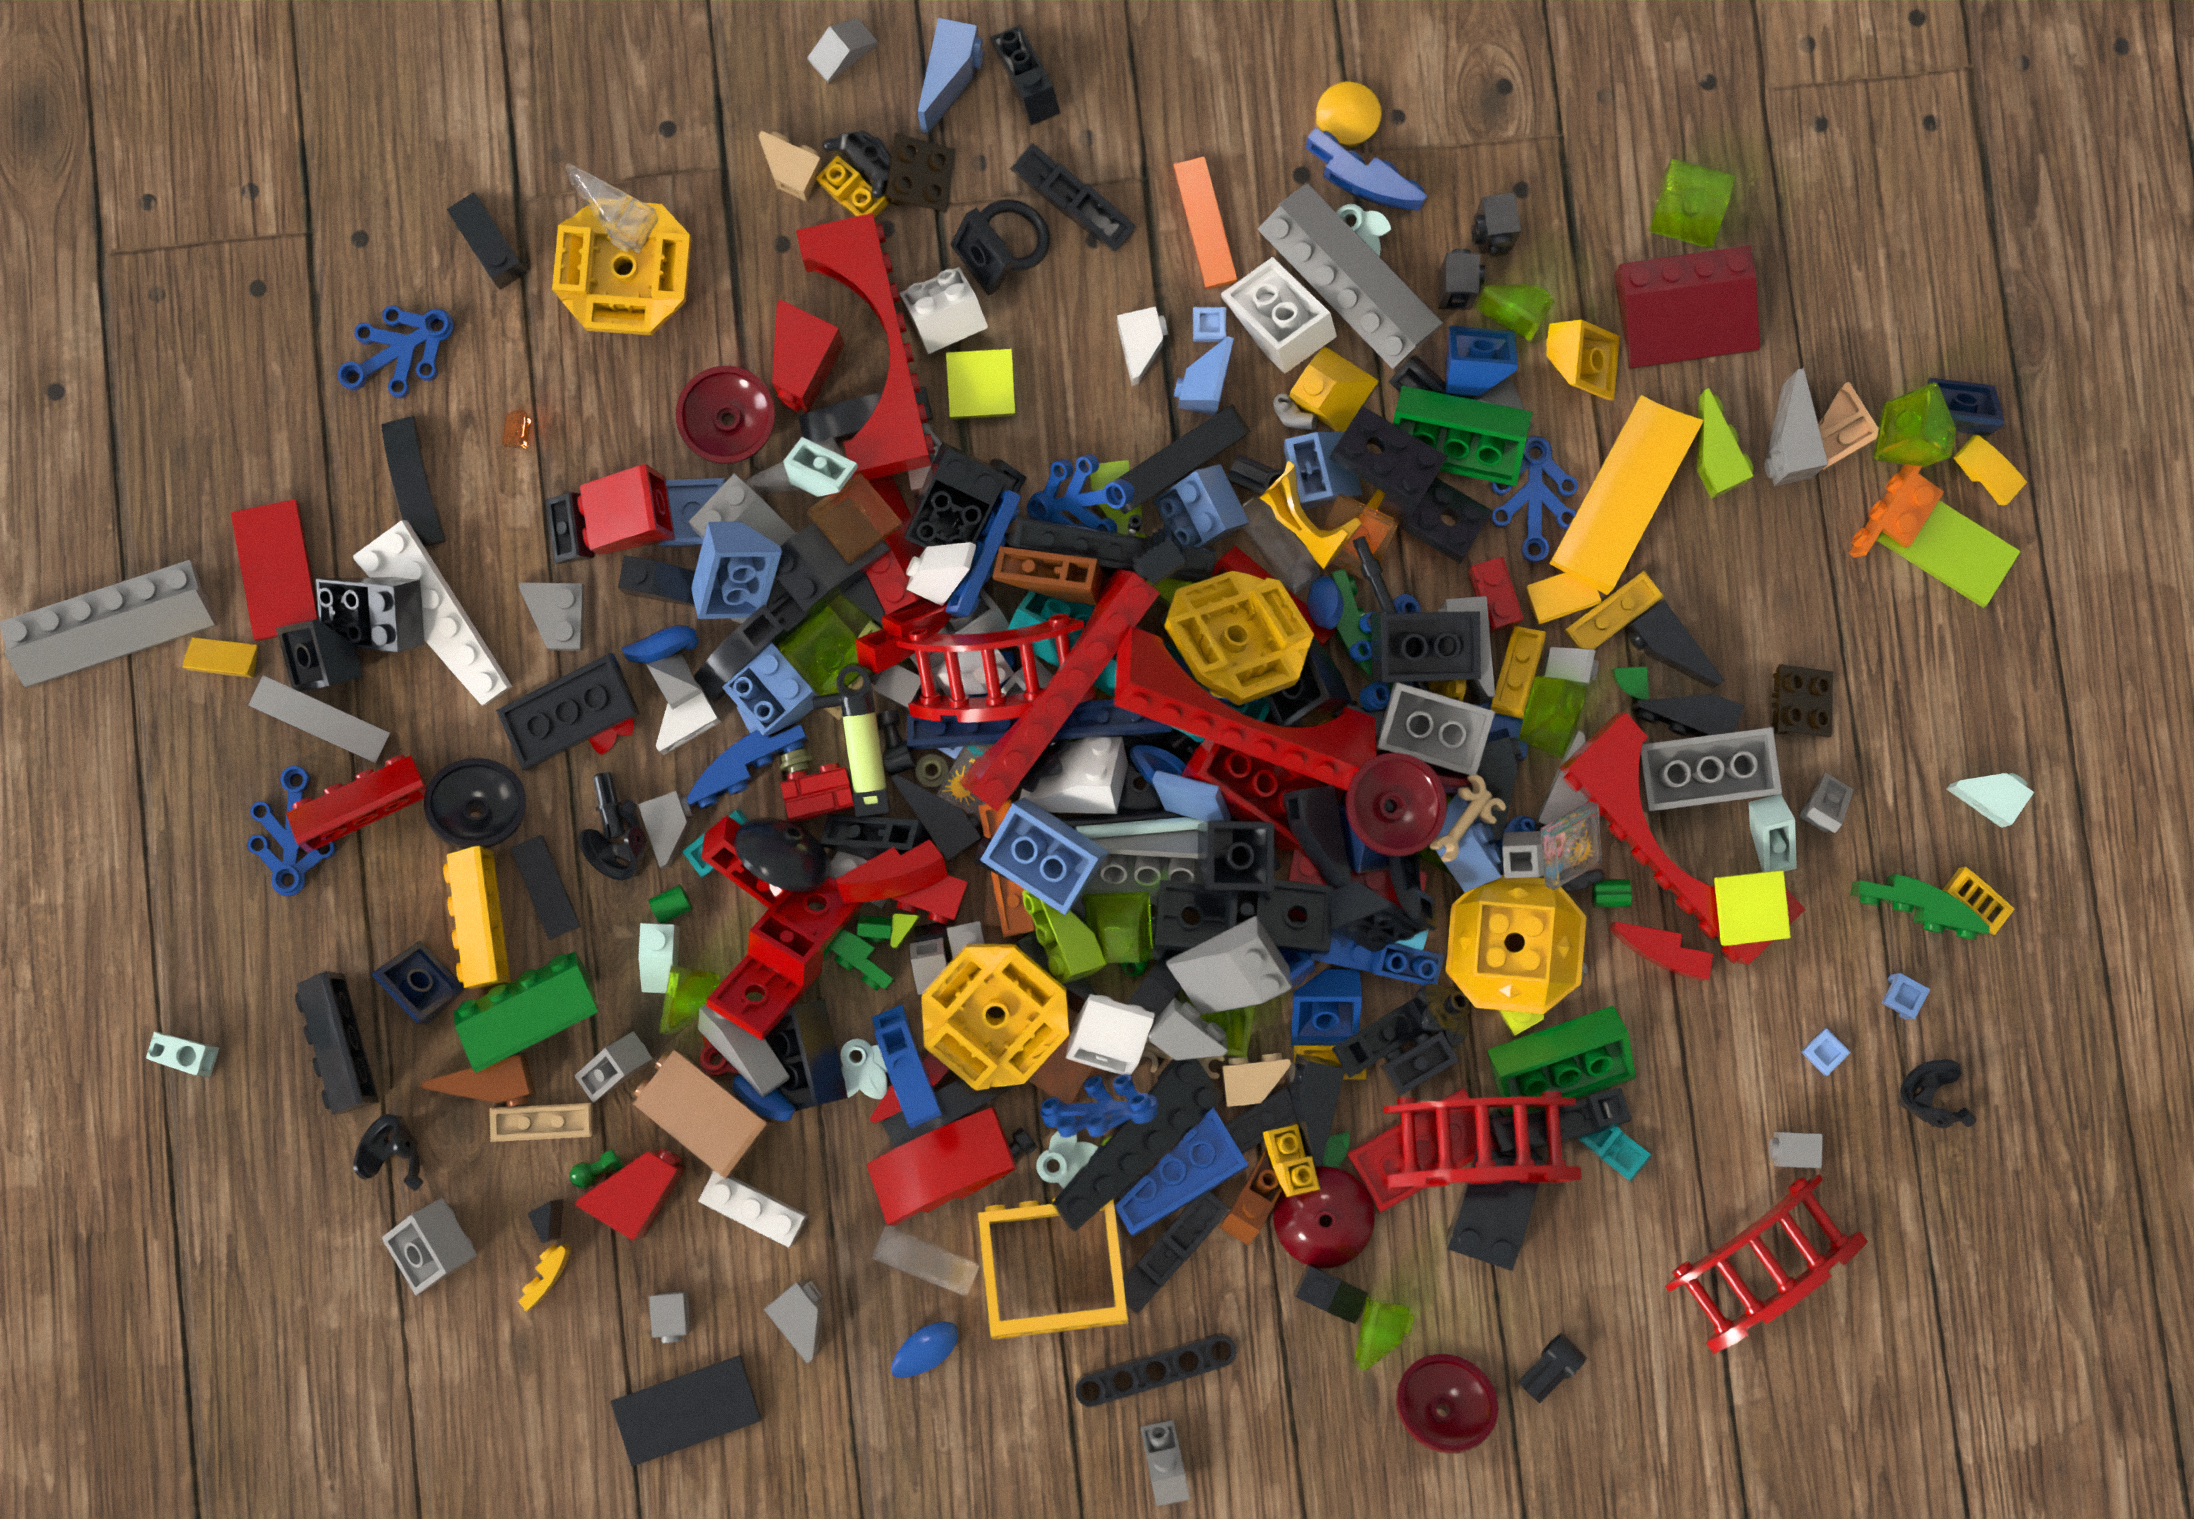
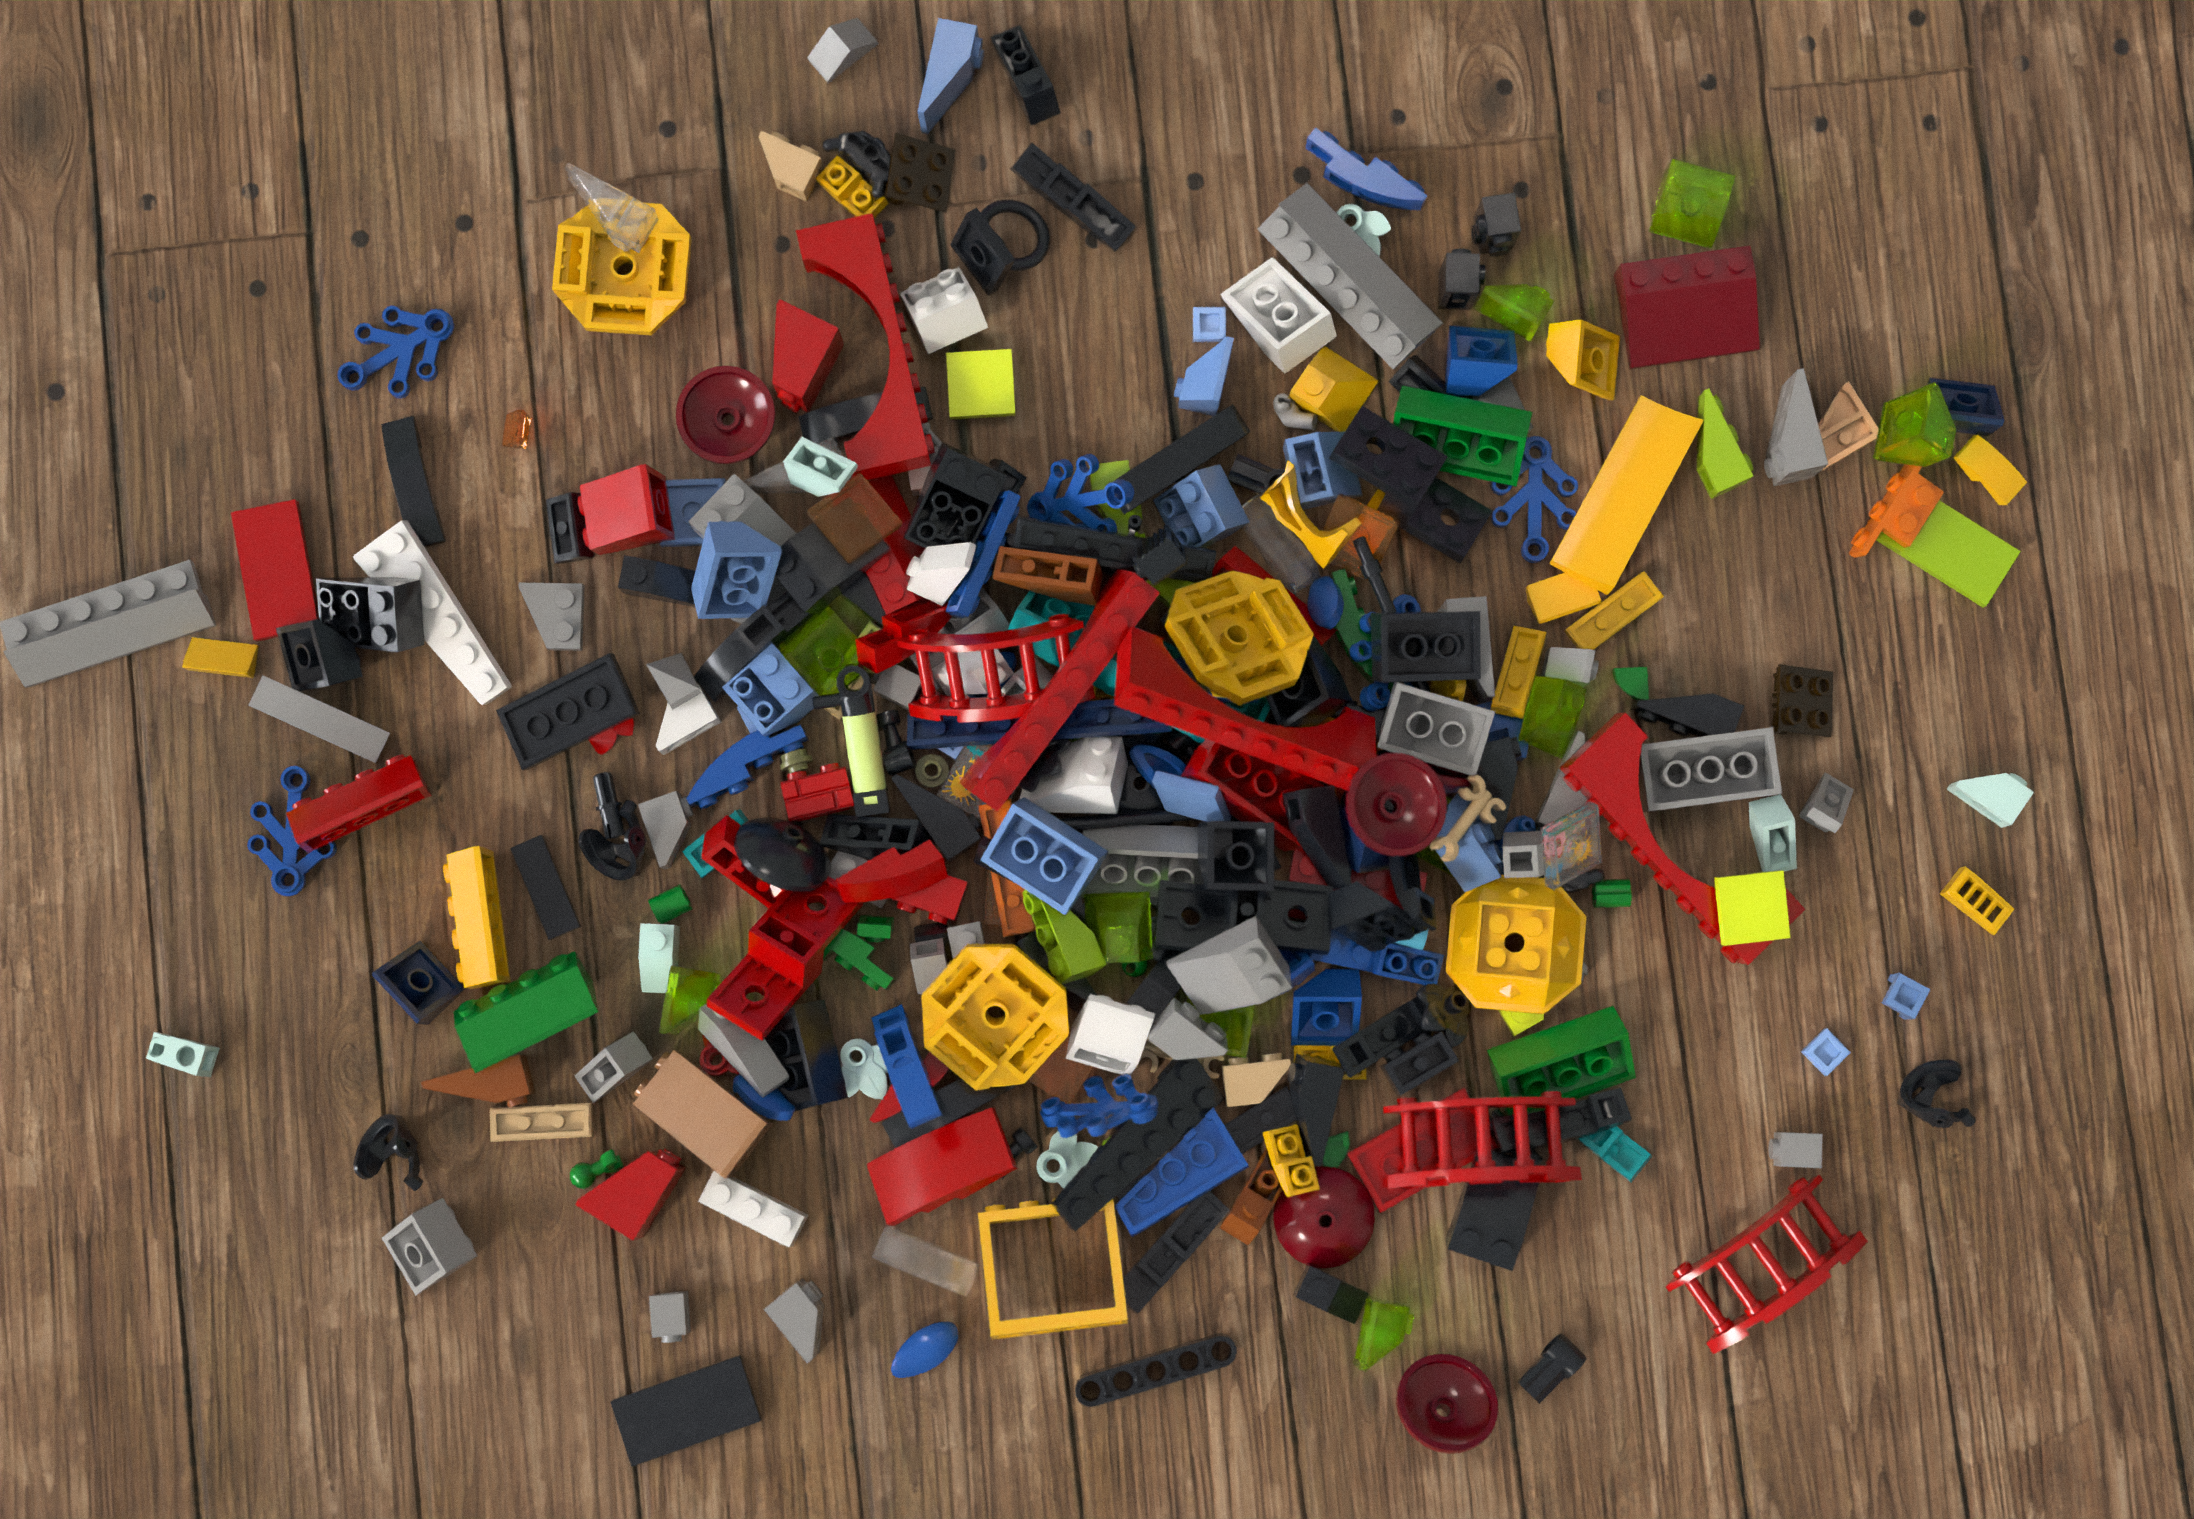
(336, 1042): black slope -> none
(469, 788): black dish -> none
(486, 241): black slope -> none
(548, 1220): black slope -> none
(551, 1268): yellow slope -> none
(661, 644): blue arm -> none
(901, 928): lime slope -> none
(1139, 827): light aqua bar -> none
(1141, 340): white slope -> none
(1165, 1463): light grey slope -> none
(1205, 223): orange tile -> none
(1349, 113): yellow dish -> none
(1494, 582): red brick -> none
(1664, 950): red slope -> none
(1668, 641): black slope -> none
(1931, 905): green slope -> none

